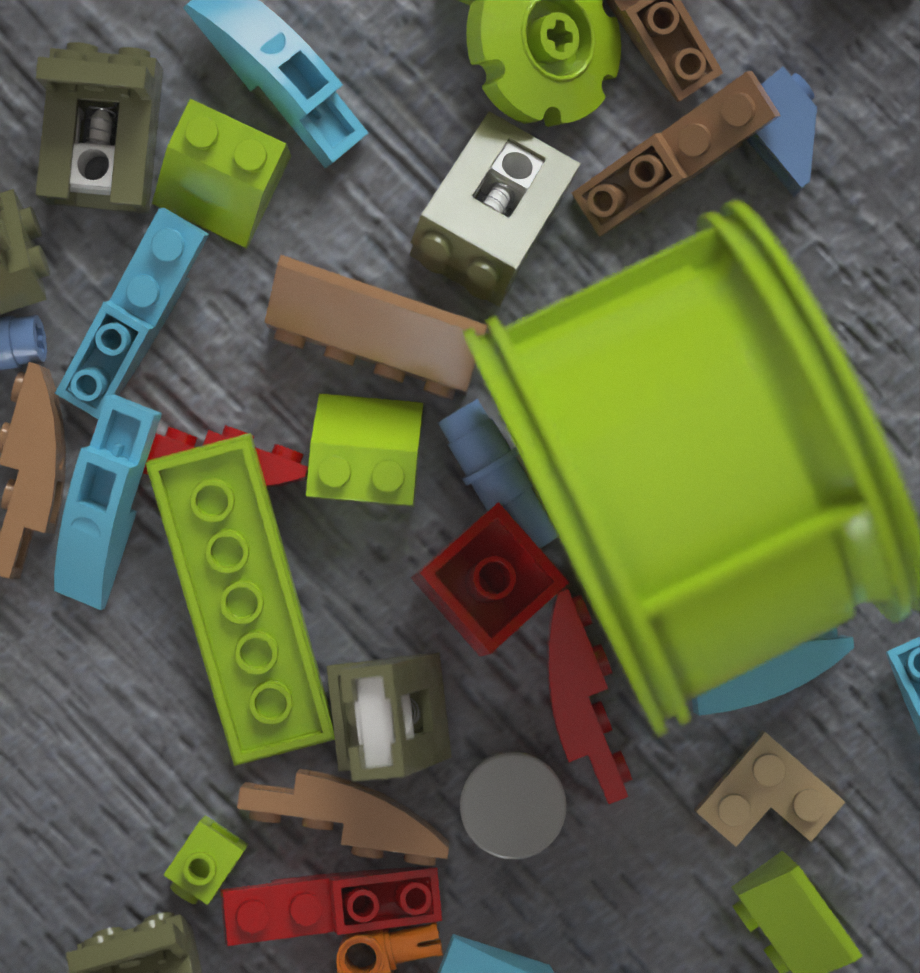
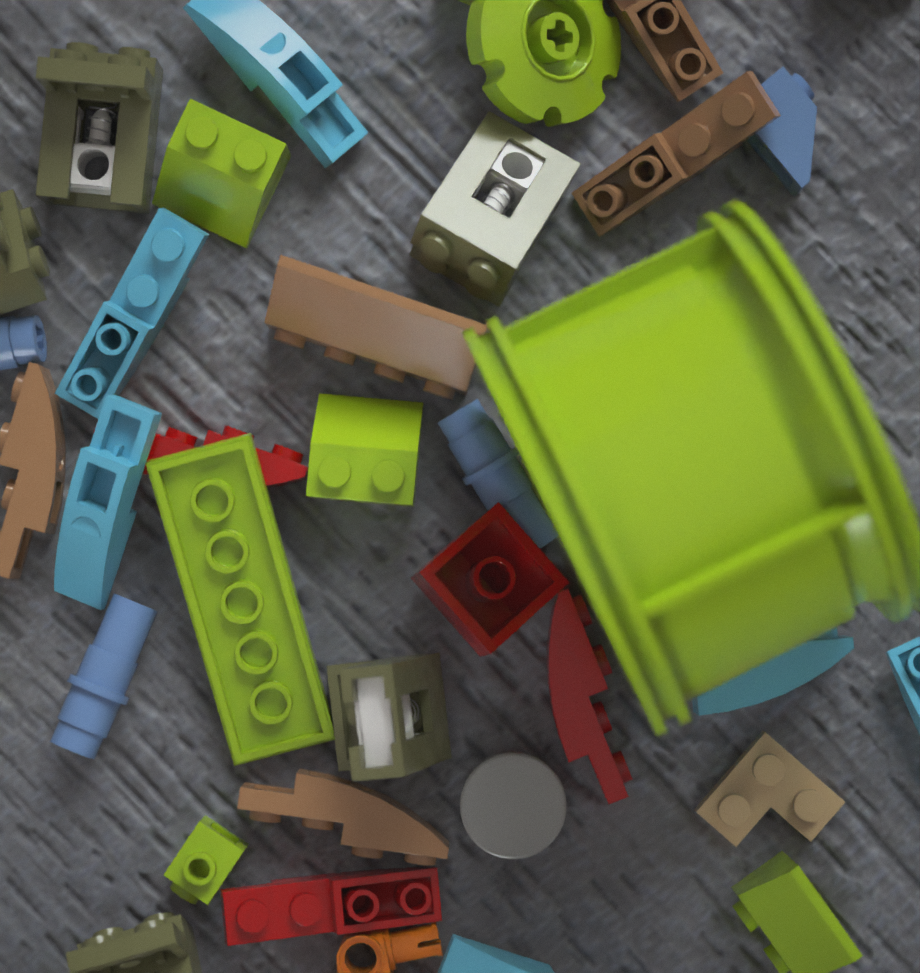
(103, 677): none -> medium blue piece

